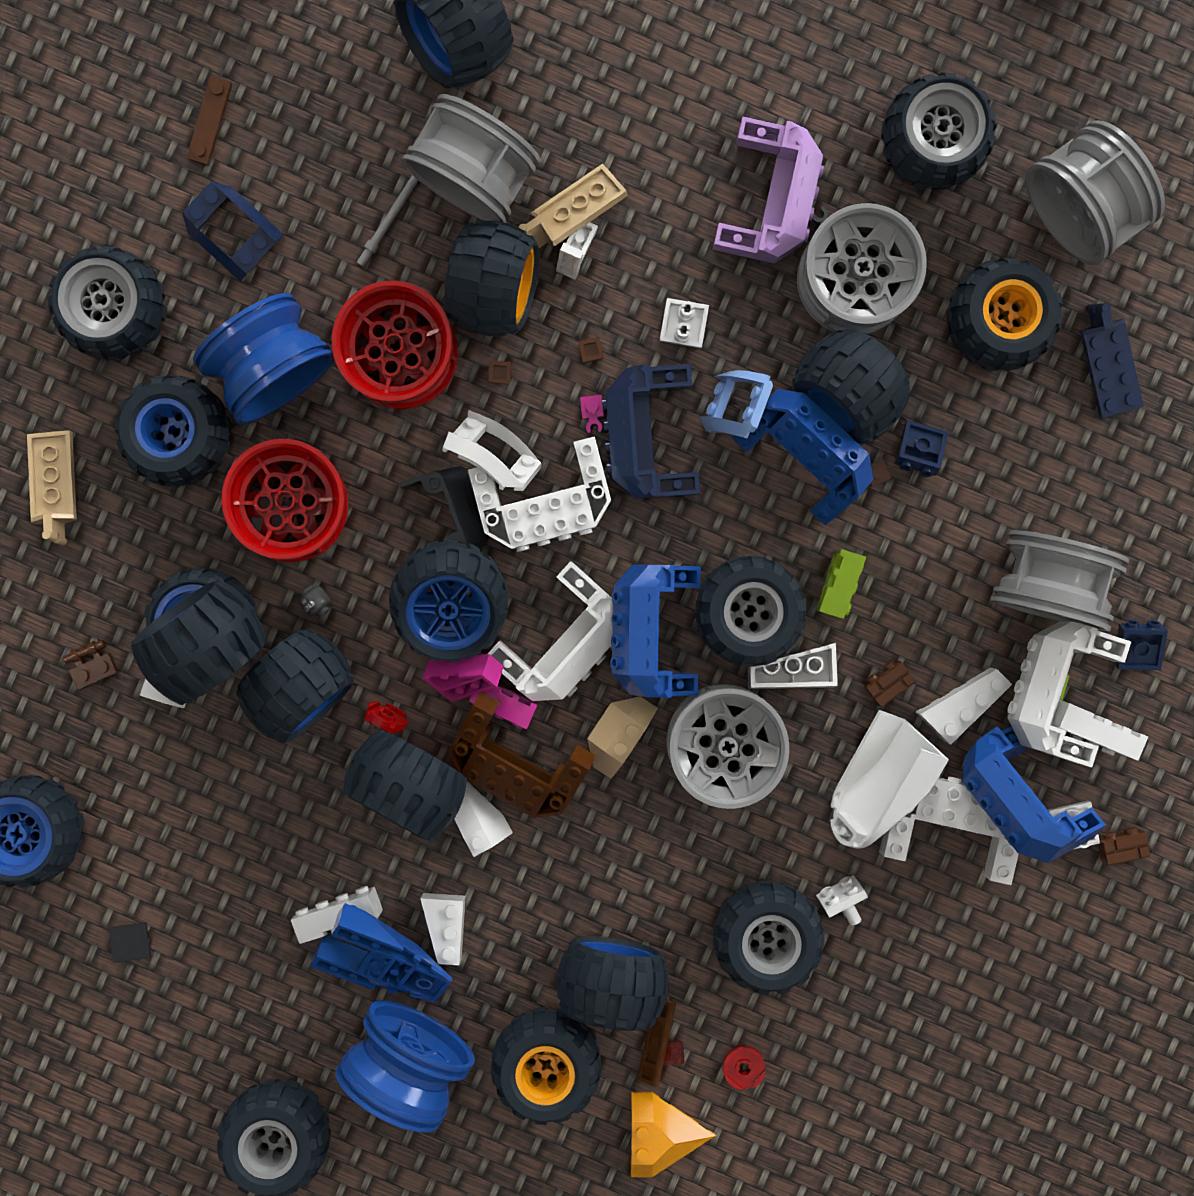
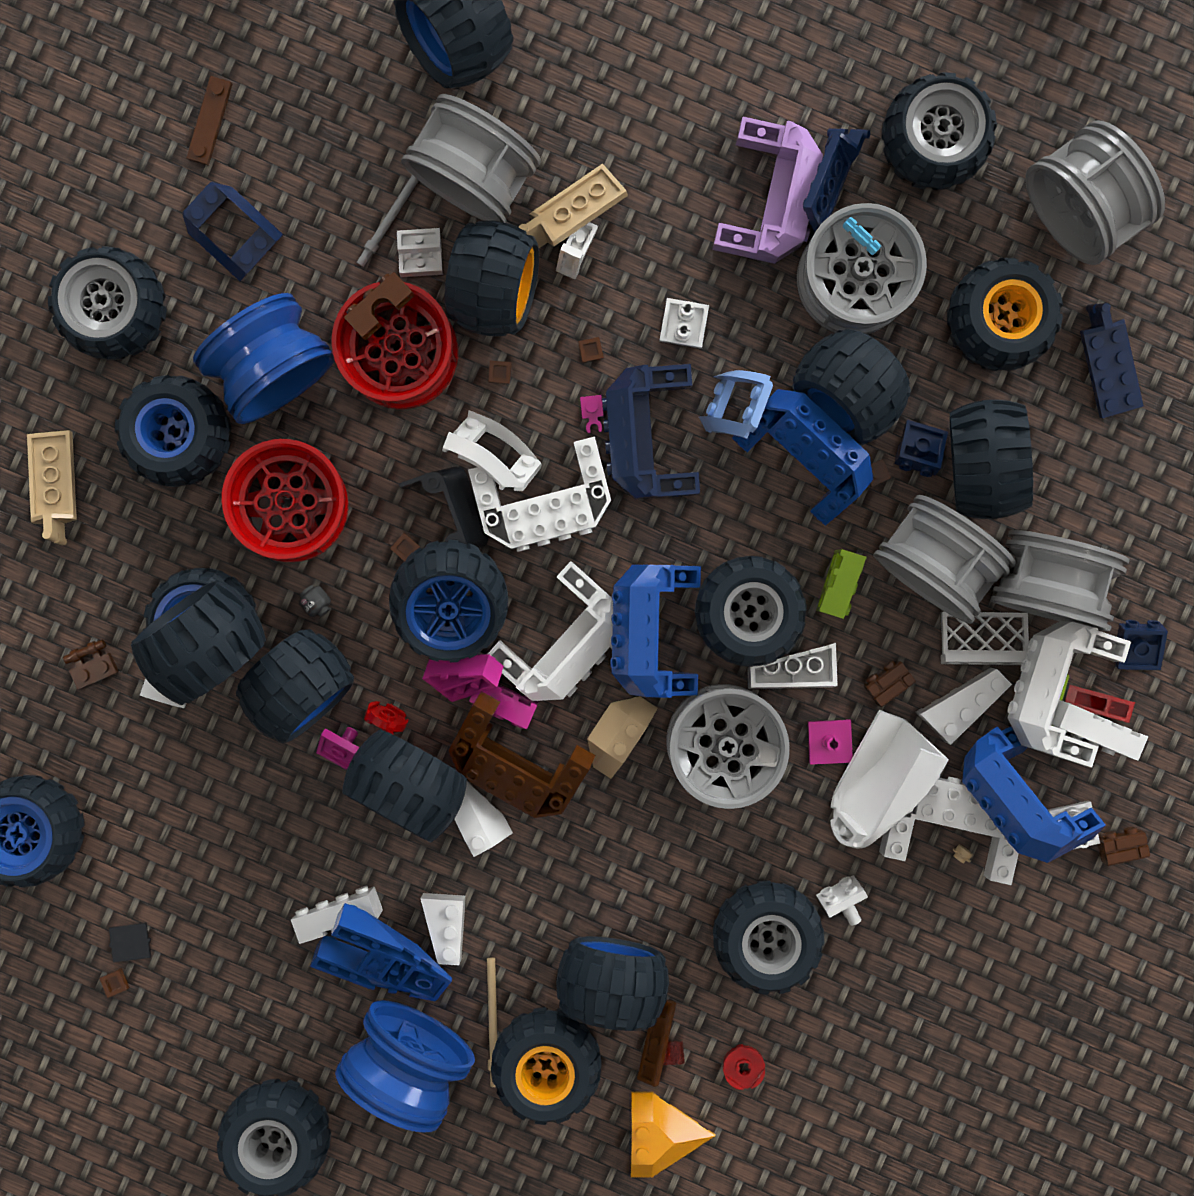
(114, 983): none -> reddish brown plate
(337, 748): none -> dark pink tile
(390, 290): none -> reddish brown arch
(404, 546): none -> reddish brown plate
(419, 252): none -> white slope
(492, 1010): none -> tan bar
(829, 741): none -> dark pink tile
(832, 172): none -> dark blue hinge
(861, 235): none -> medium azure axle
(944, 558): none -> light grey wheel
(962, 854): none -> tan plate
(989, 656): none -> white fence
(991, 459): none -> black wheel
(1100, 703): none -> red slope

